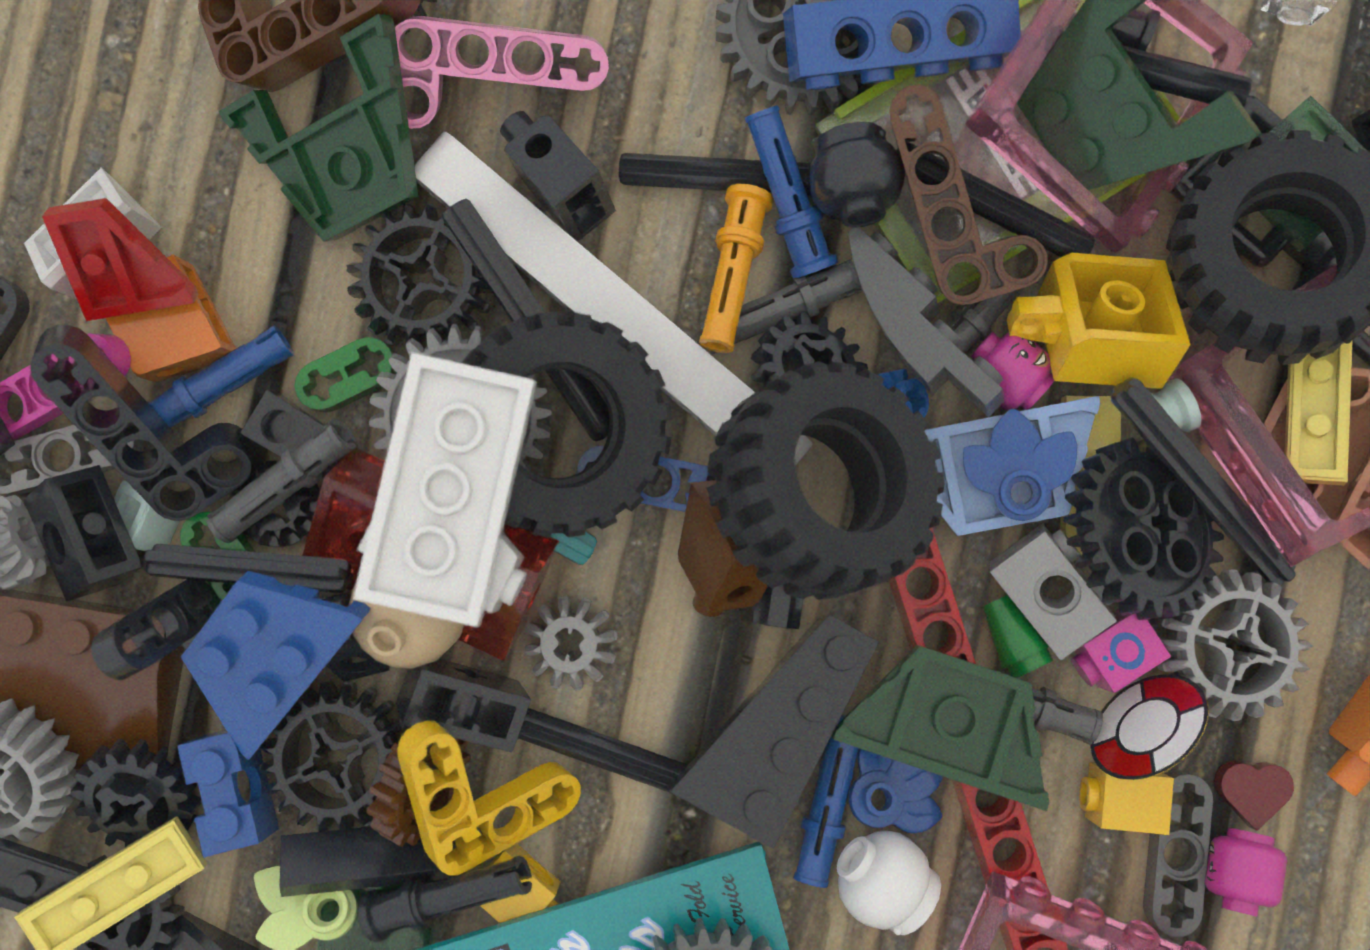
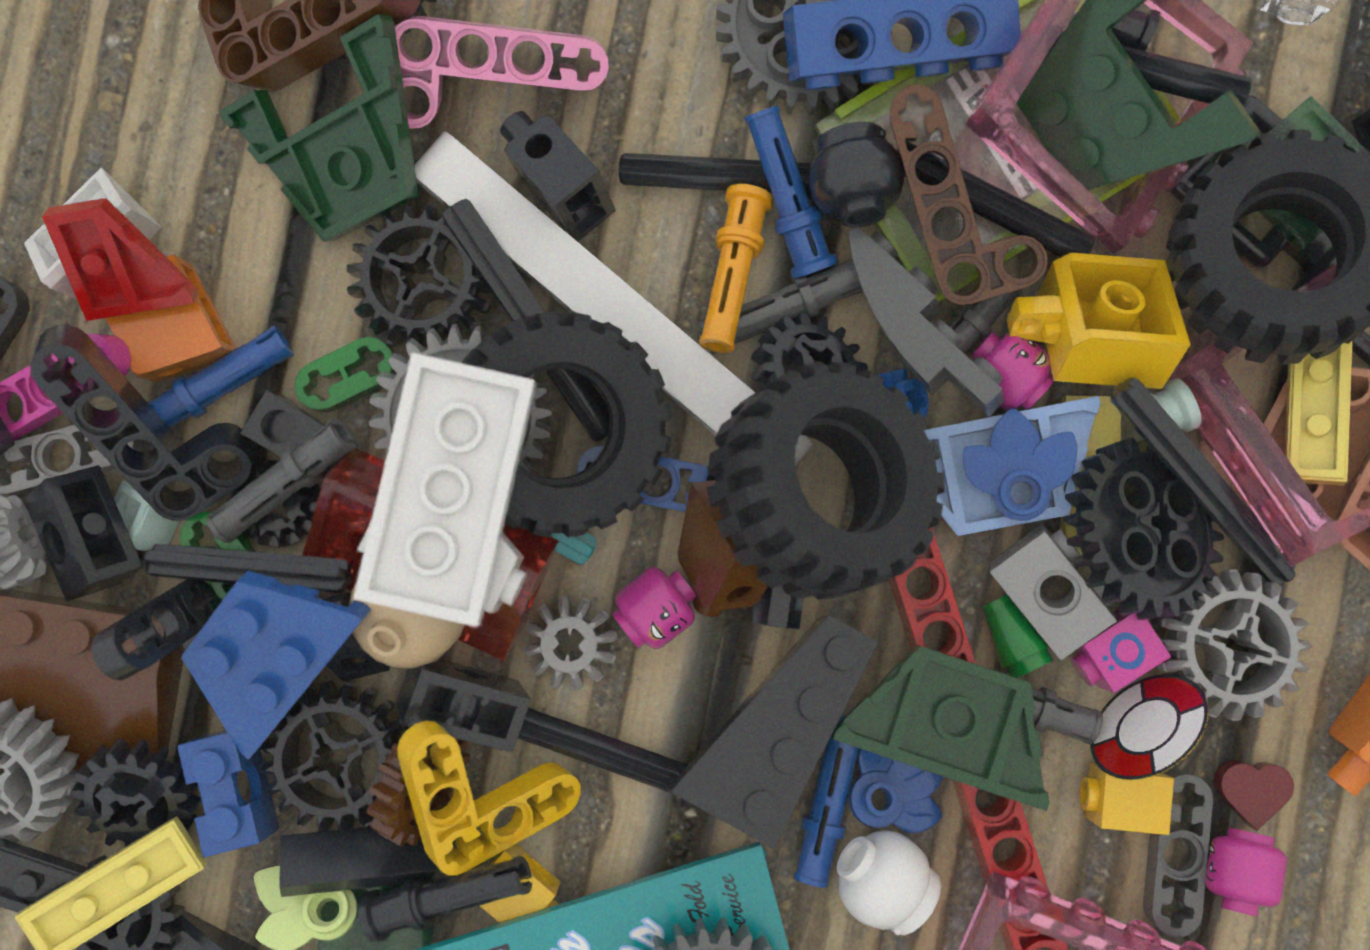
(655, 608): none -> dark pink head

